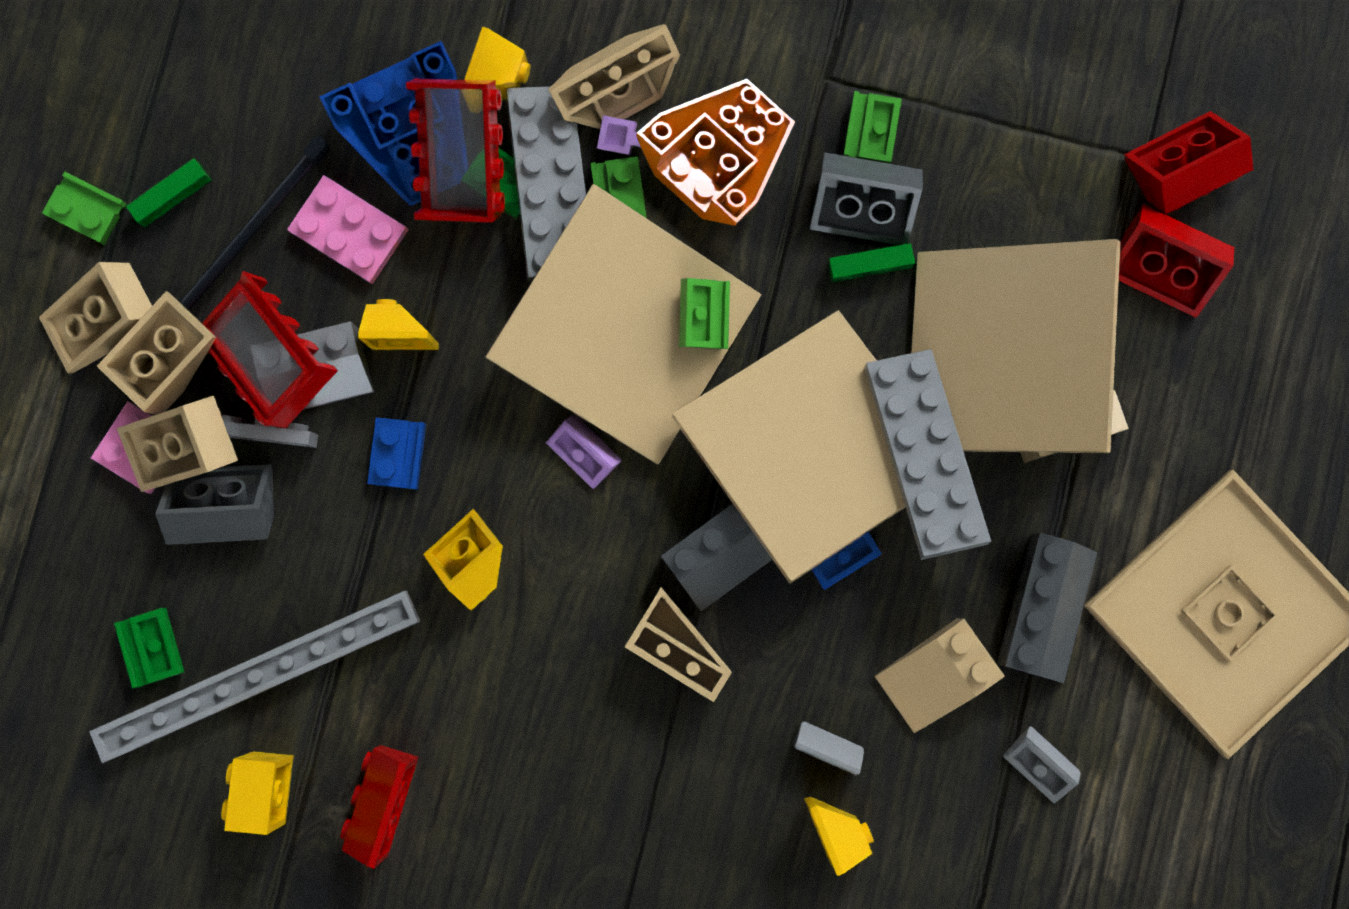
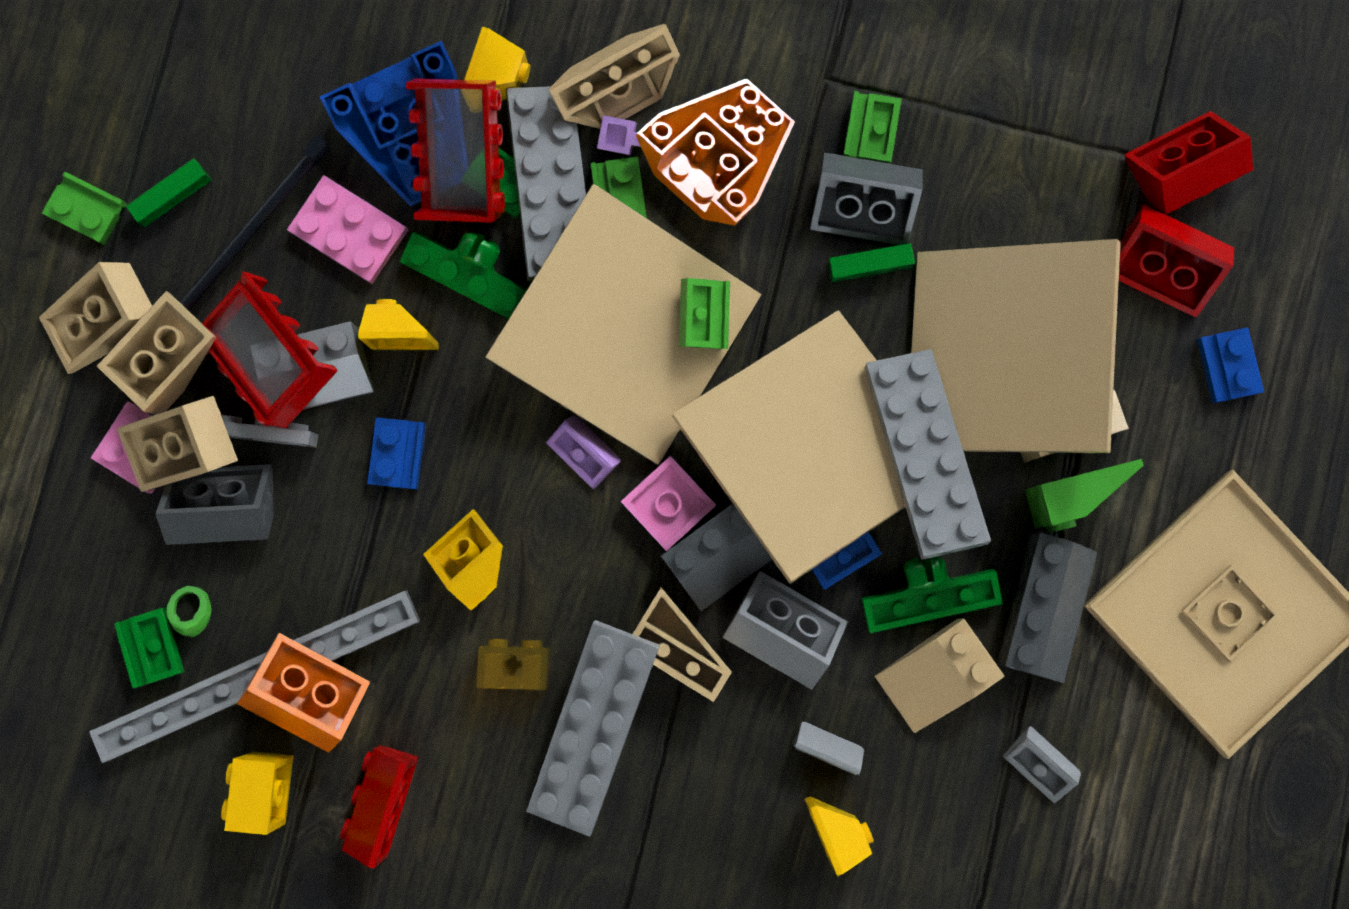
(201, 617): none -> bright green piece
(304, 693): none -> orange slope
(465, 270): none -> green plate
(495, 674): none -> clear yellow brick
(592, 727): none -> light grey plate
(668, 503): none -> bright pink plate
(786, 630): none -> light grey slope
(930, 596): none -> green plate
(1064, 500): none -> bright green slope
(1230, 365): none -> blue plate

